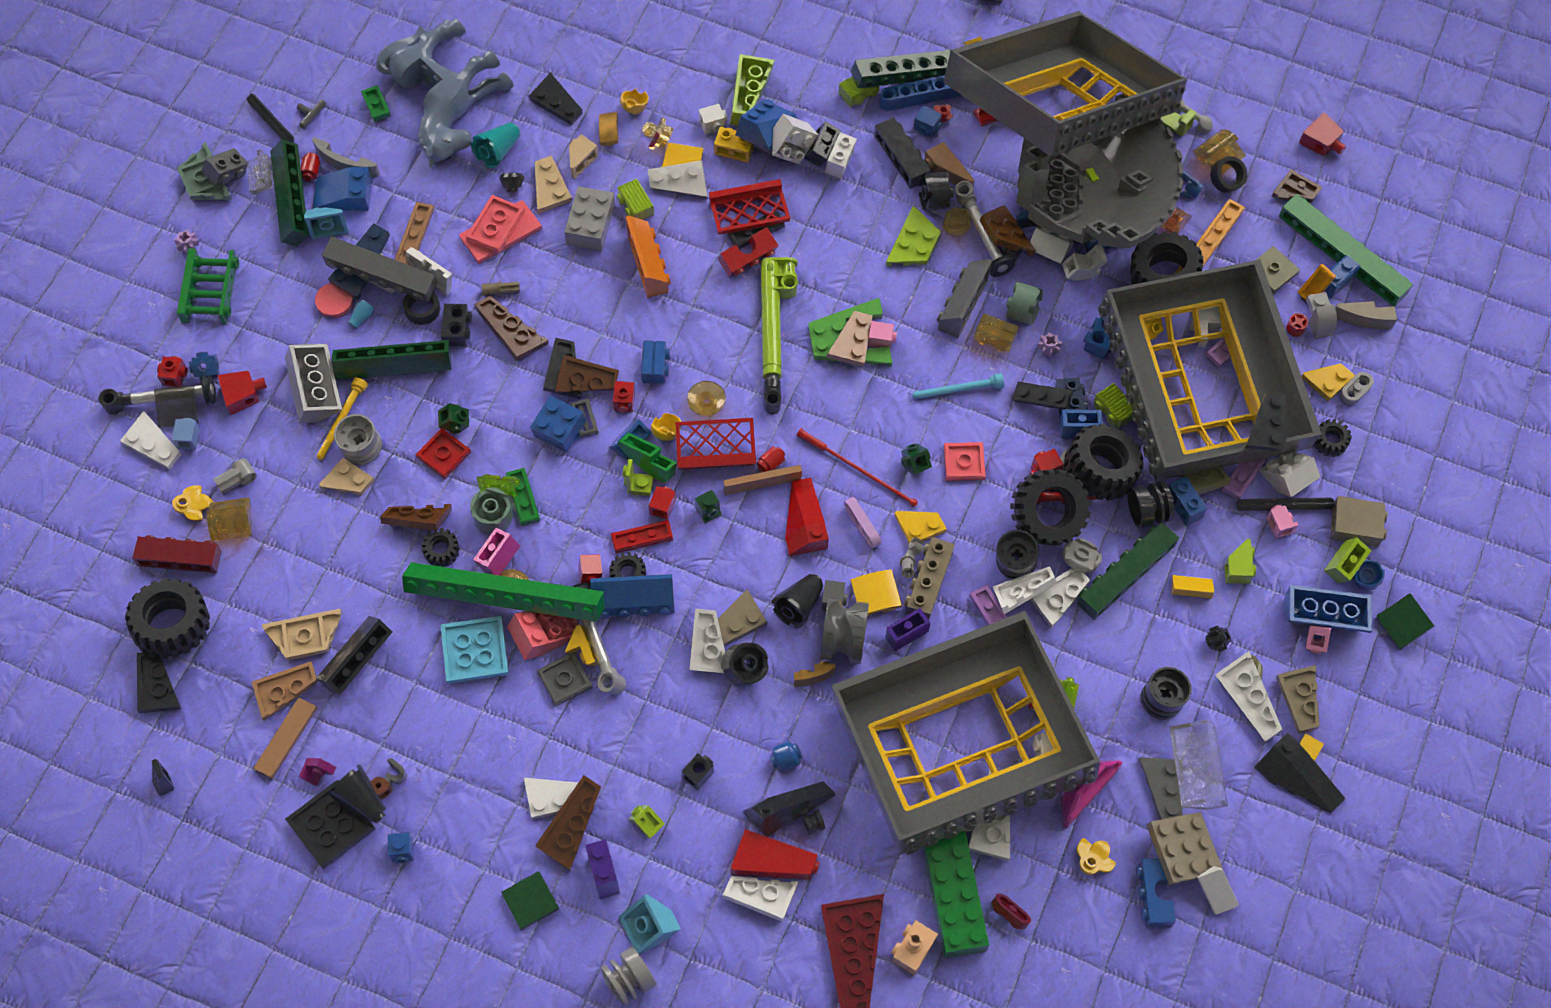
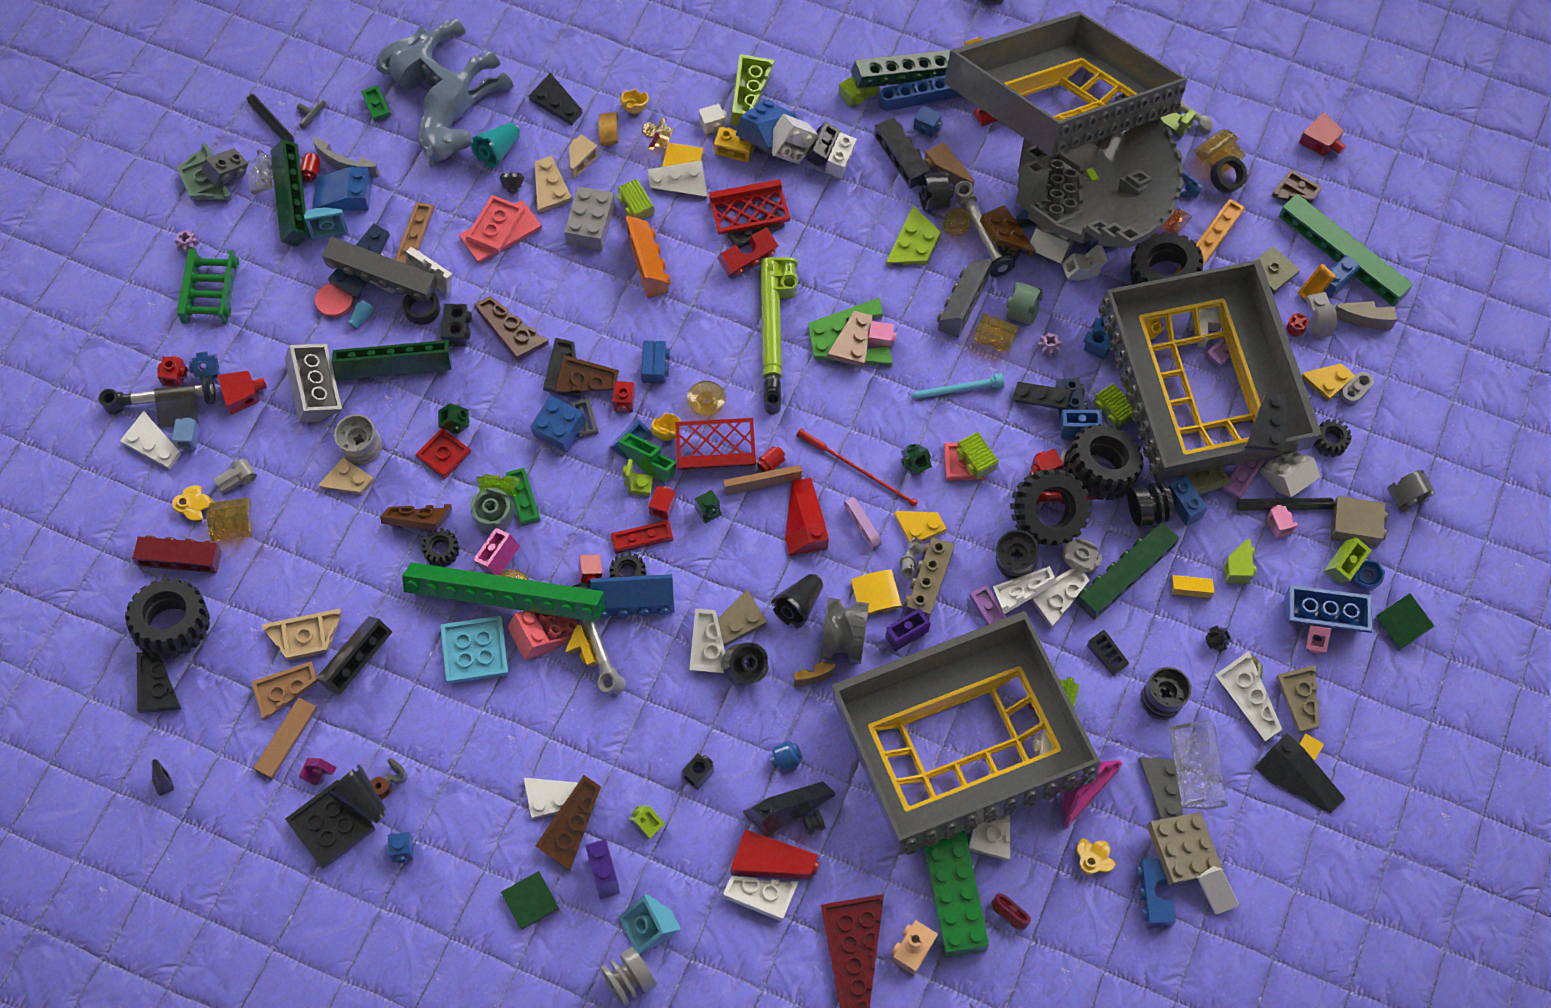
(357, 387): yellow piece -> none
(499, 288): dark tan axle -> none
(564, 679): dark grey tile -> none
(835, 590): dark grey brick -> none
(944, 108): red plate -> none
(977, 455): none -> lime brick
(1108, 642): none -> black slope
(1411, 490): none -> dark grey brick

